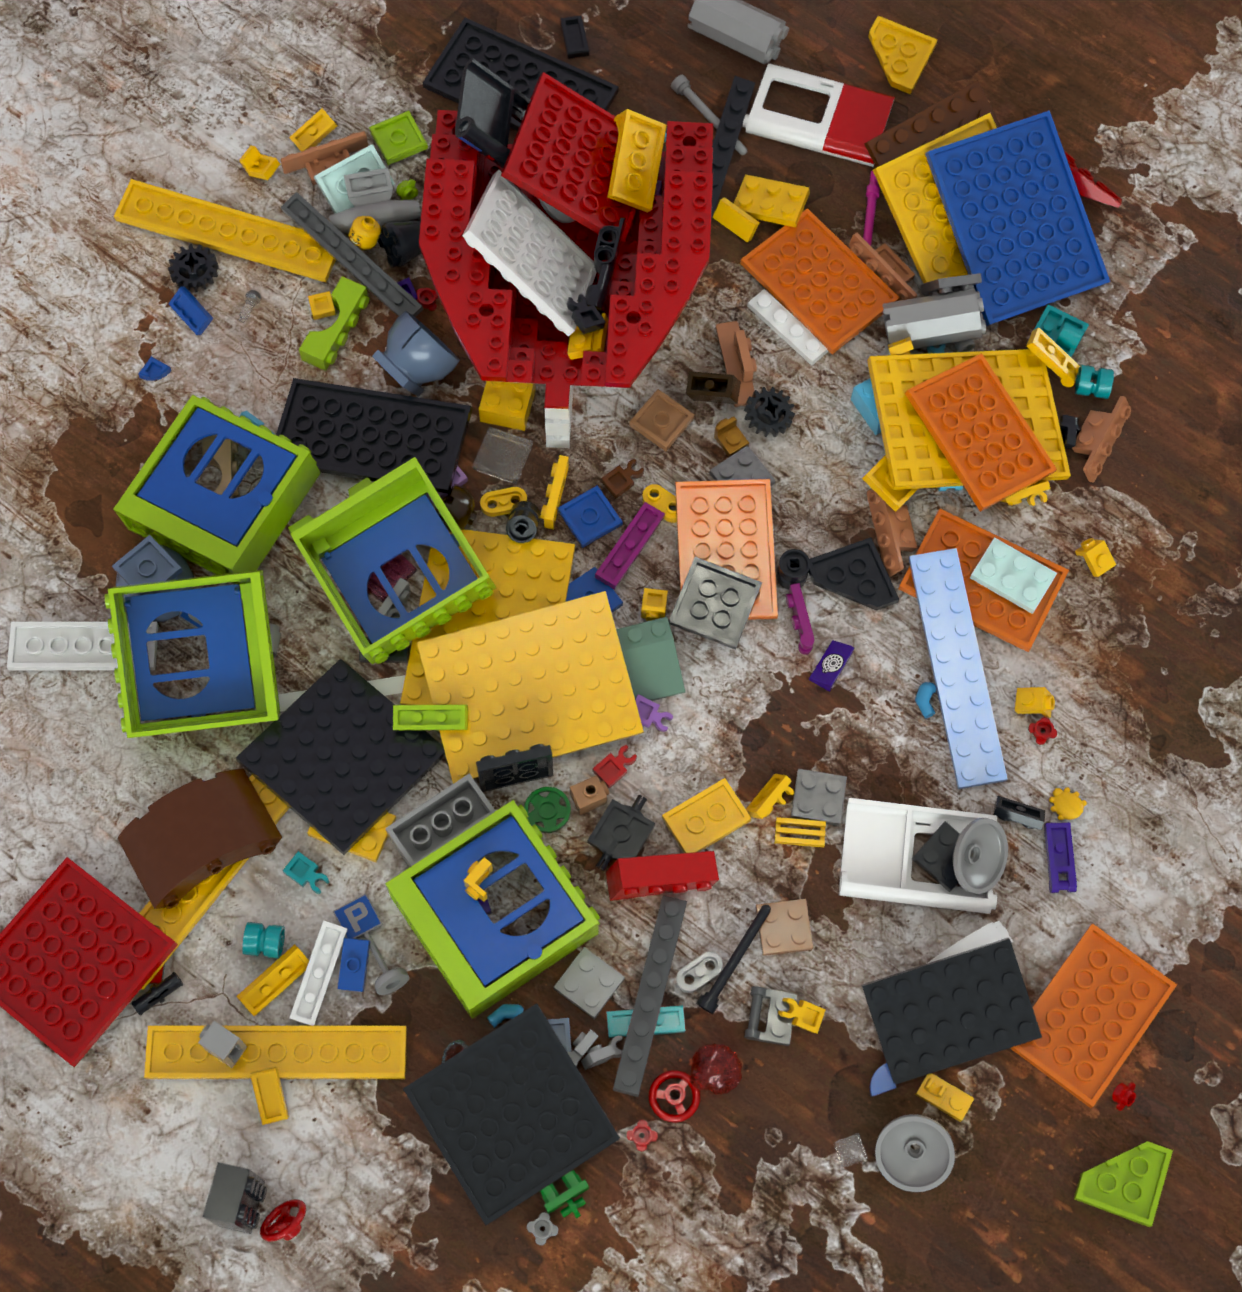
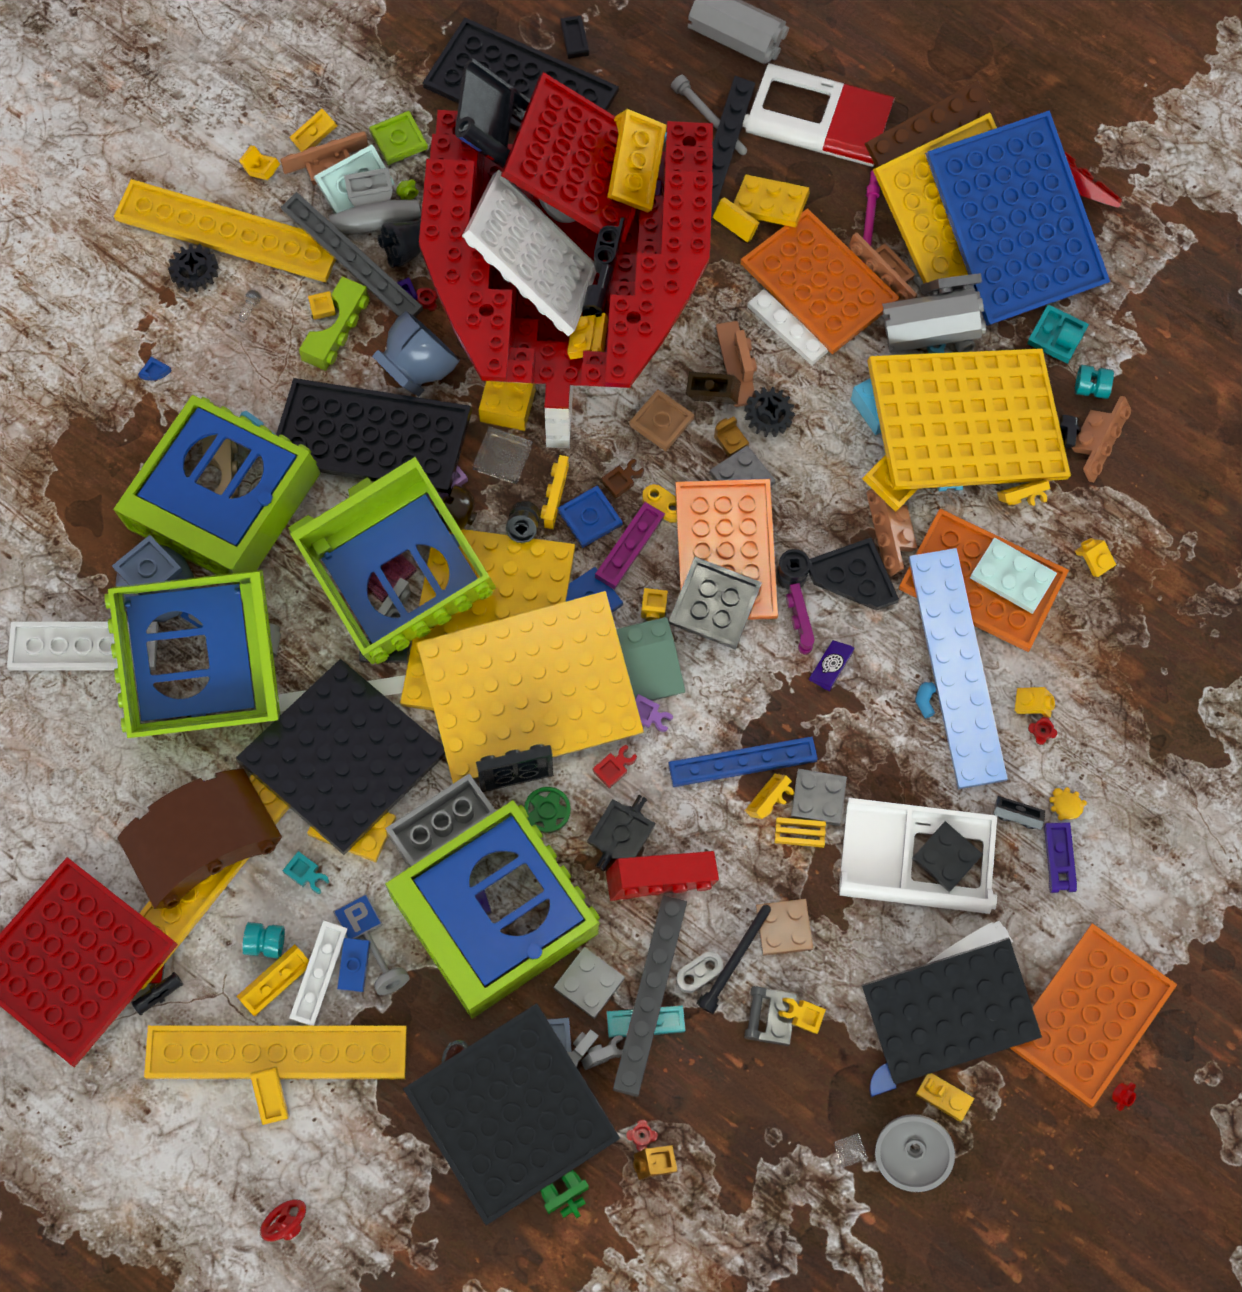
(190, 311): blue plate -> none
(222, 1043): light grey brick -> none
(235, 1198): black brick -> none
(364, 232): yellow head -> none
(430, 717): lime plate -> none
(477, 873): yellow bracket -> none
(502, 499): yellow plate -> none
(504, 1011): dark azure arm -> none
(542, 1236): light grey plate -> none
(585, 317): black plate -> none
(589, 794): medium nougat brick -> none
(654, 1162): none -> pearl gold bracket
(655, 1094): red piece -> none
(706, 817): yellow plate -> none
(715, 1069): clear red hair -> none
(742, 761): none -> blue tile
(900, 52): yellow plate -> none
(901, 347): yellow plate -> none
(980, 432): orange plate -> none
(980, 855): light grey dish -> none
(1053, 357): yellow plate -> none
(1127, 1183): lime plate -> none

